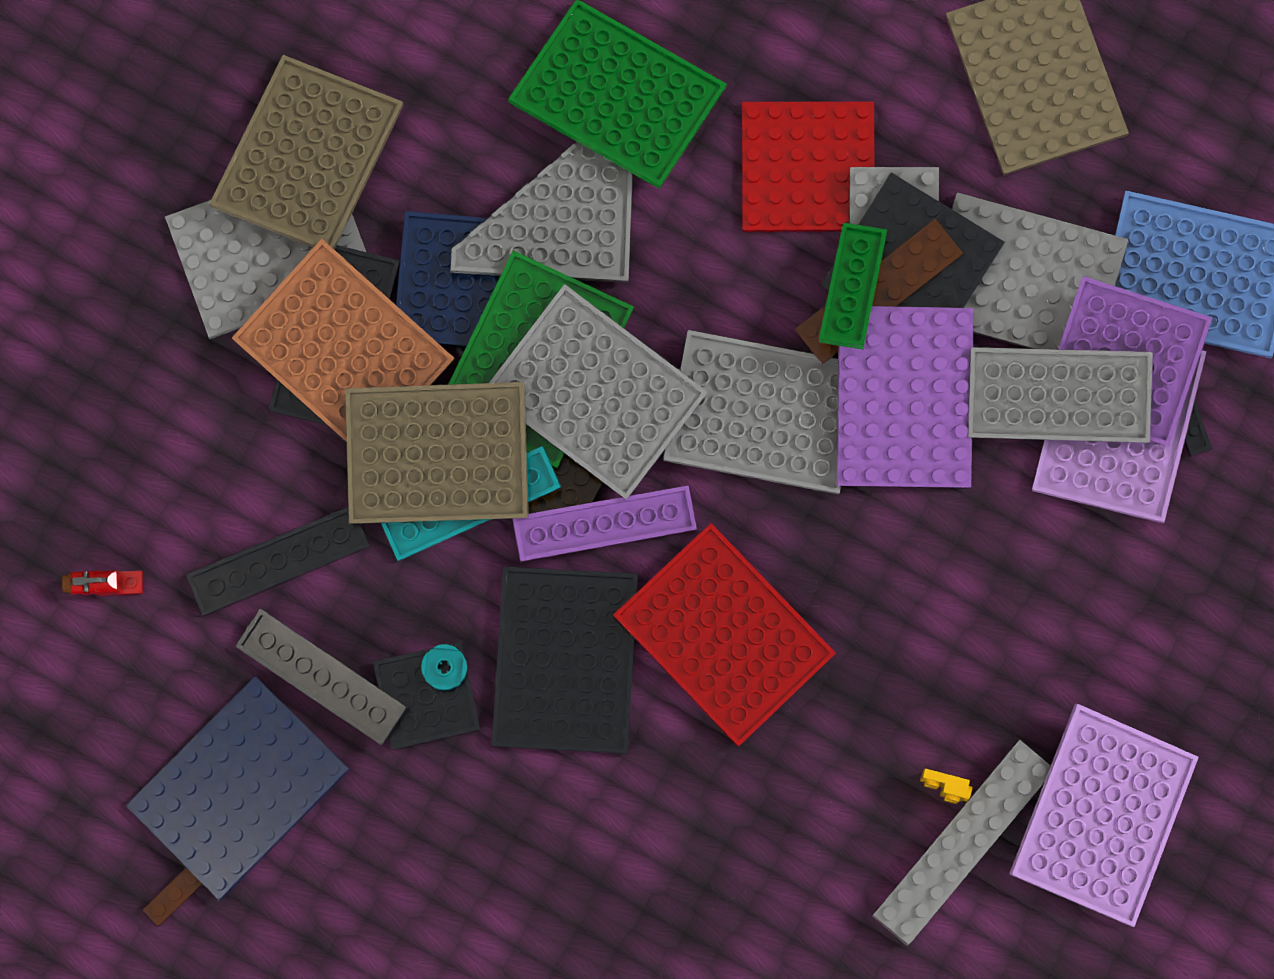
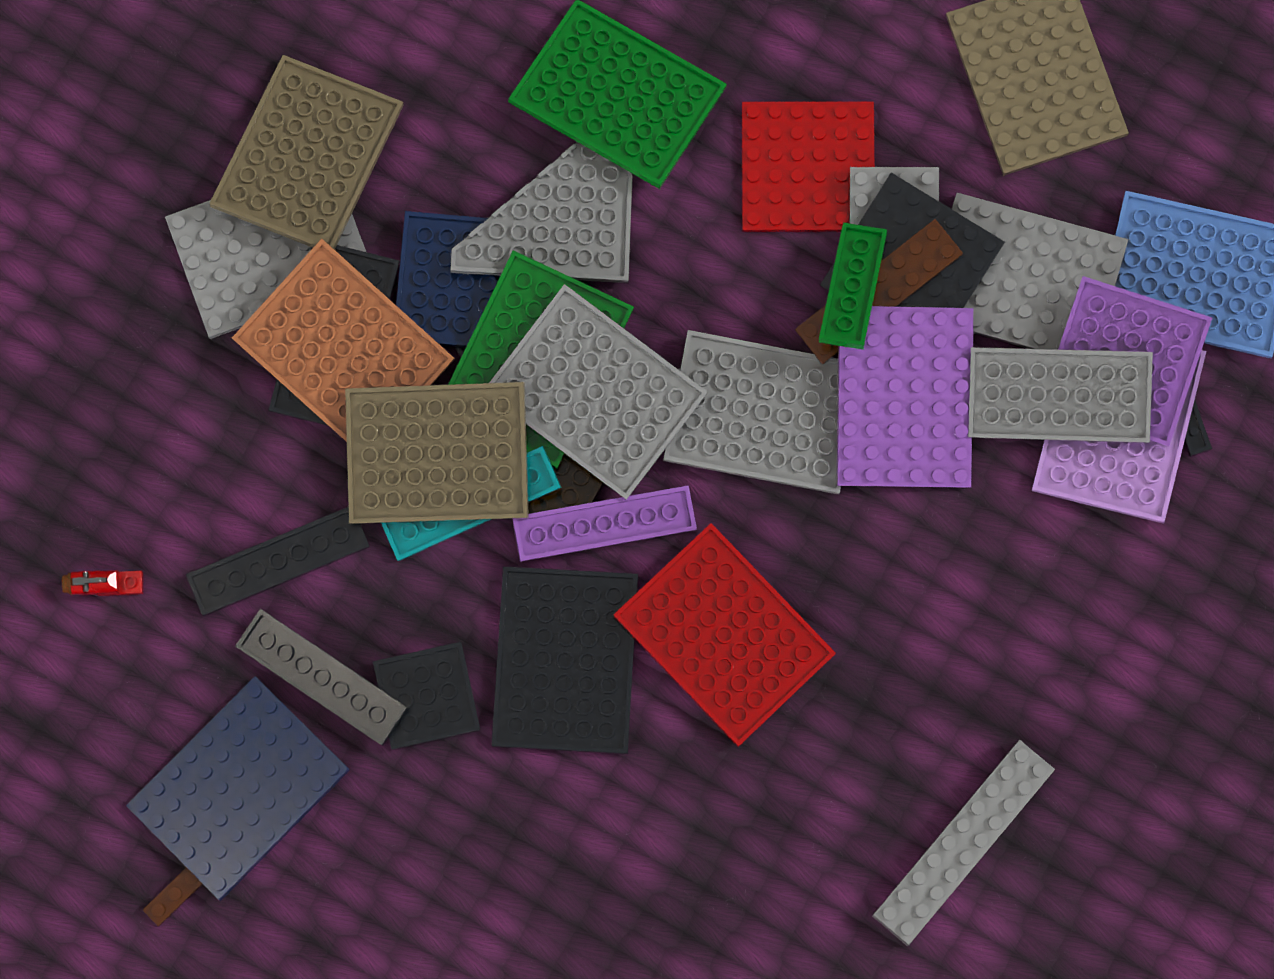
(435, 676): teal plate -> none
(953, 787): yellow plate -> none
(1104, 815): lavender plate -> none

